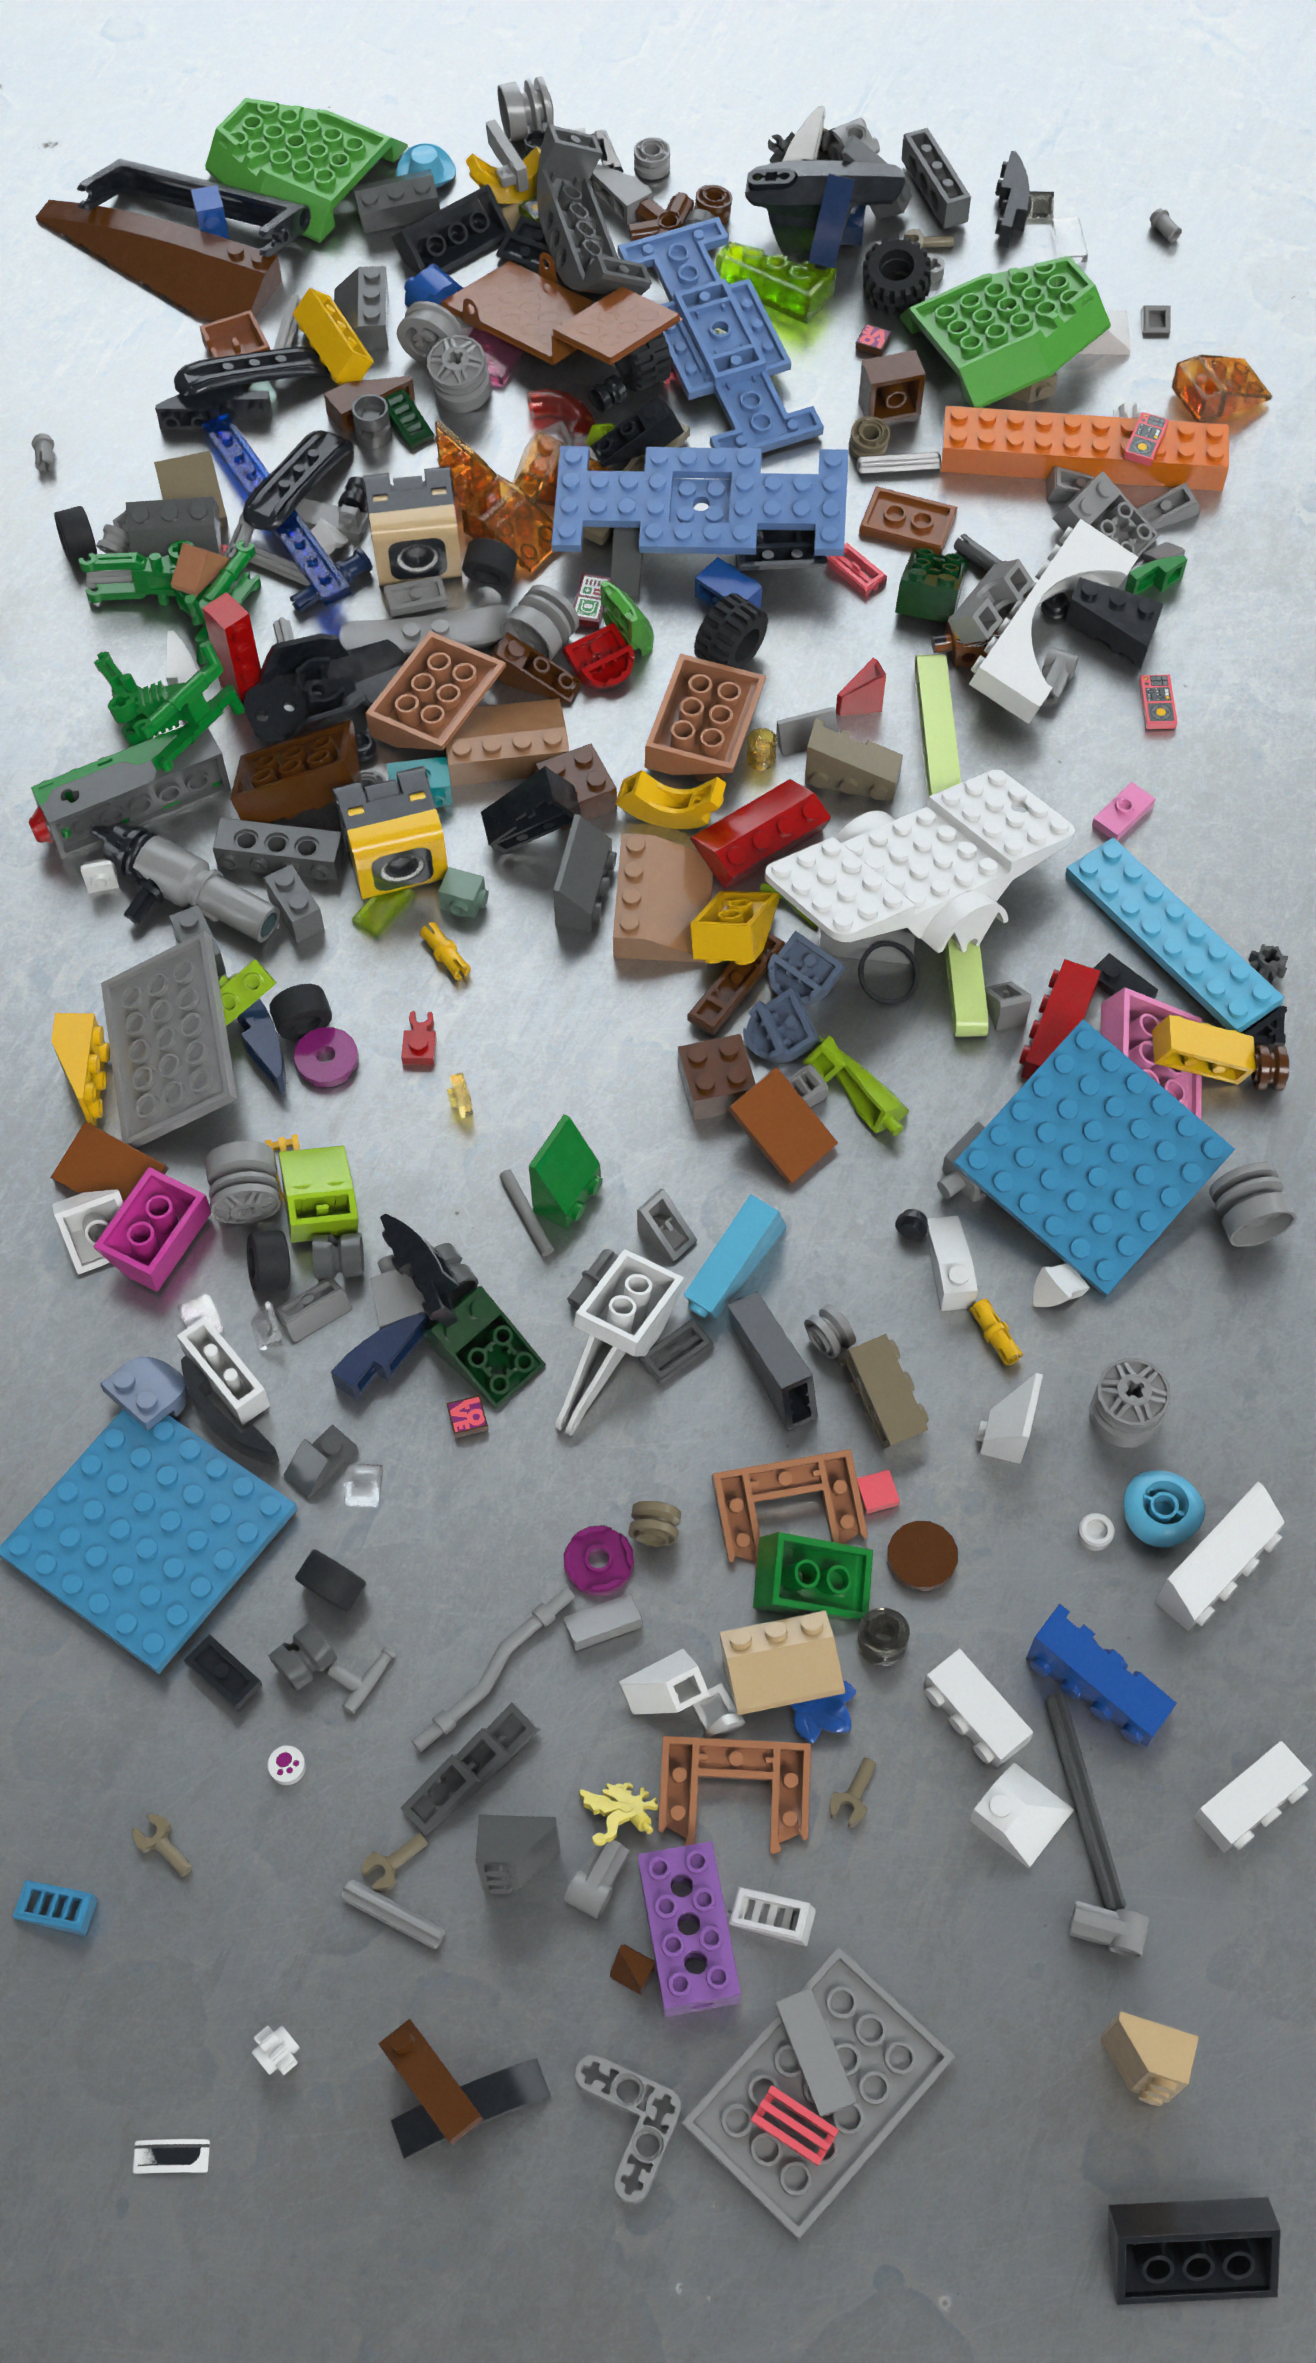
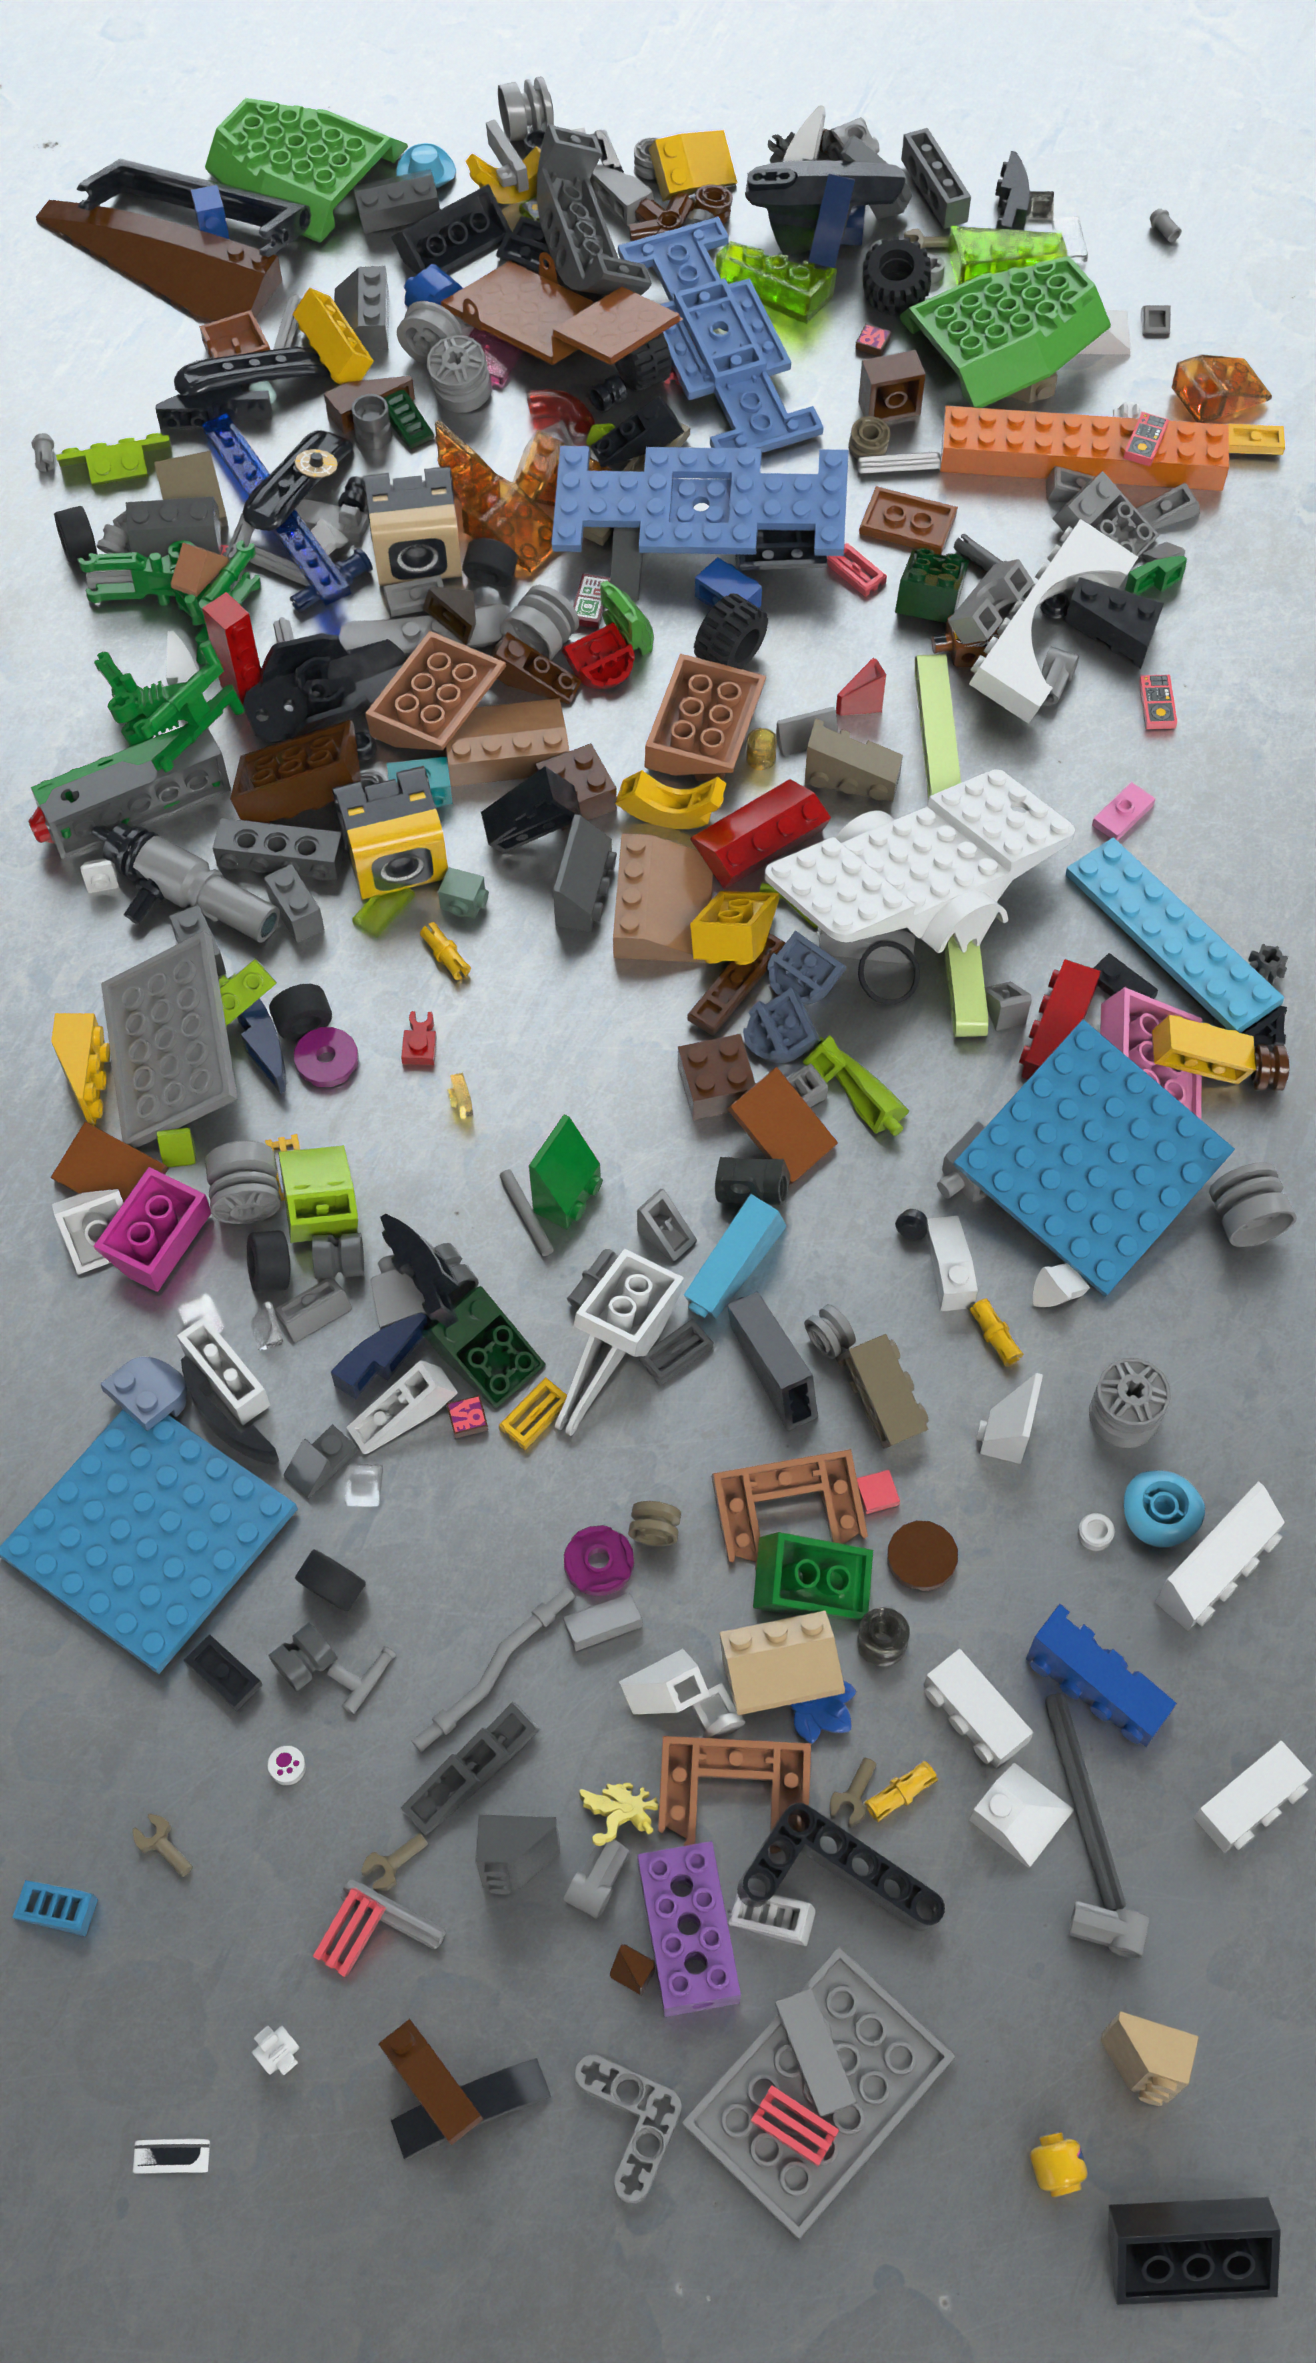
(115, 461): none -> lime bracket
(177, 1147): none -> lime slope
(316, 463): none -> tan piece
(332, 1960): none -> coral tile
(402, 1406): none -> white slope
(453, 610): none -> dark brown slope
(516, 1434): none -> yellow tile
(691, 161): none -> yellow slope
(760, 1177): none -> pearl dark grey piece
(840, 1865): none -> black beam
(901, 1791): none -> yellow pin
(991, 250): none -> clear neon green wedge
(1058, 2164): none -> yellow head
(1256, 439): none -> yellow plate

